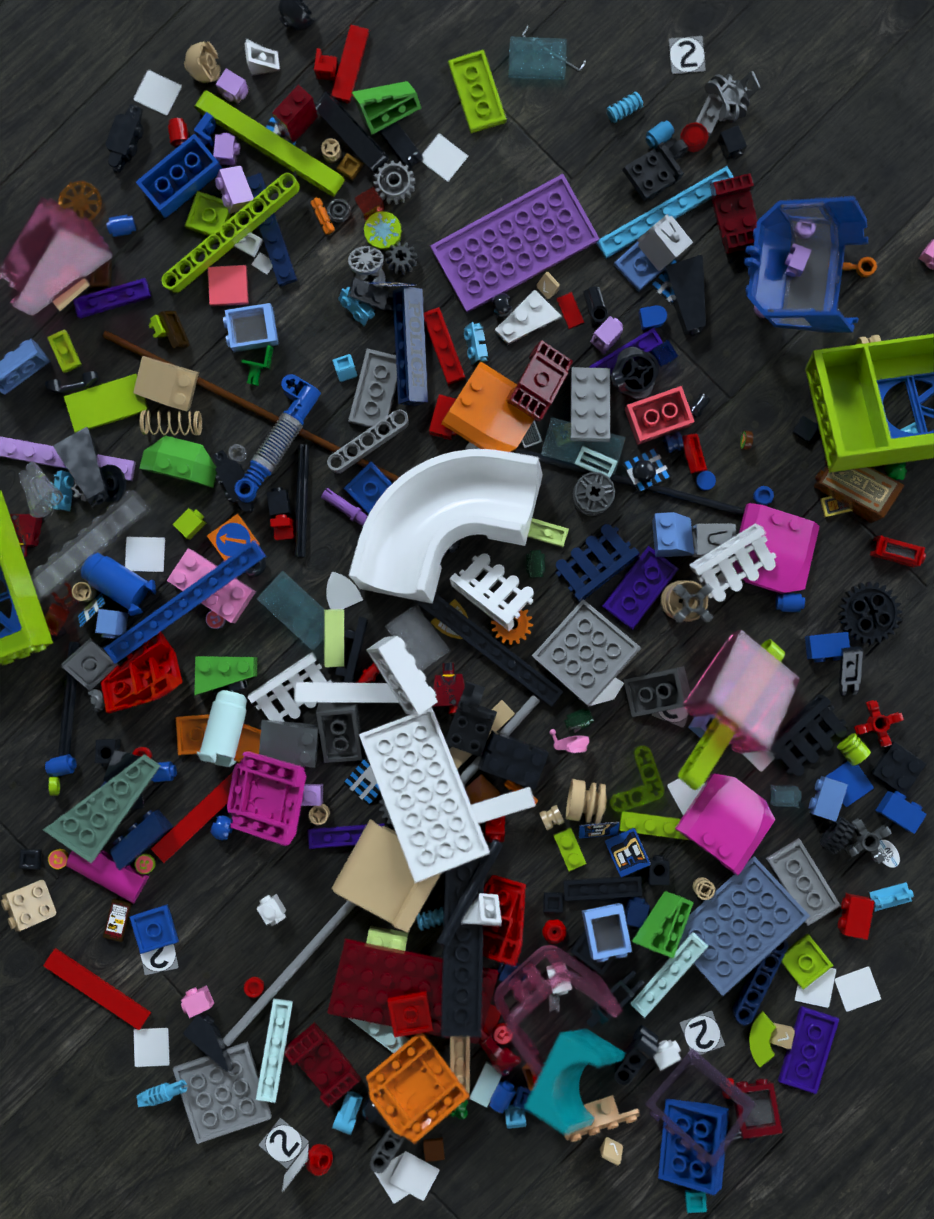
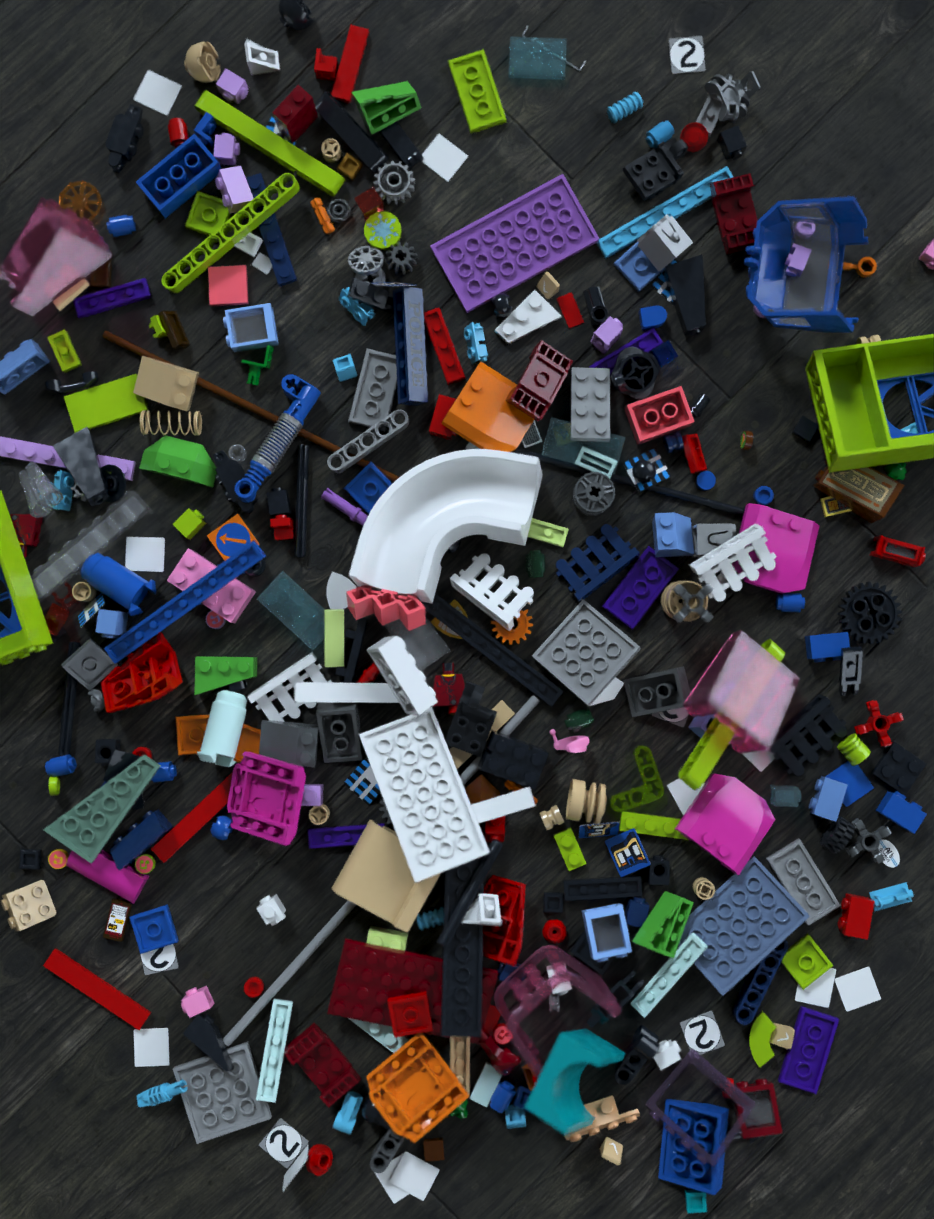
(386, 606): none -> coral brick

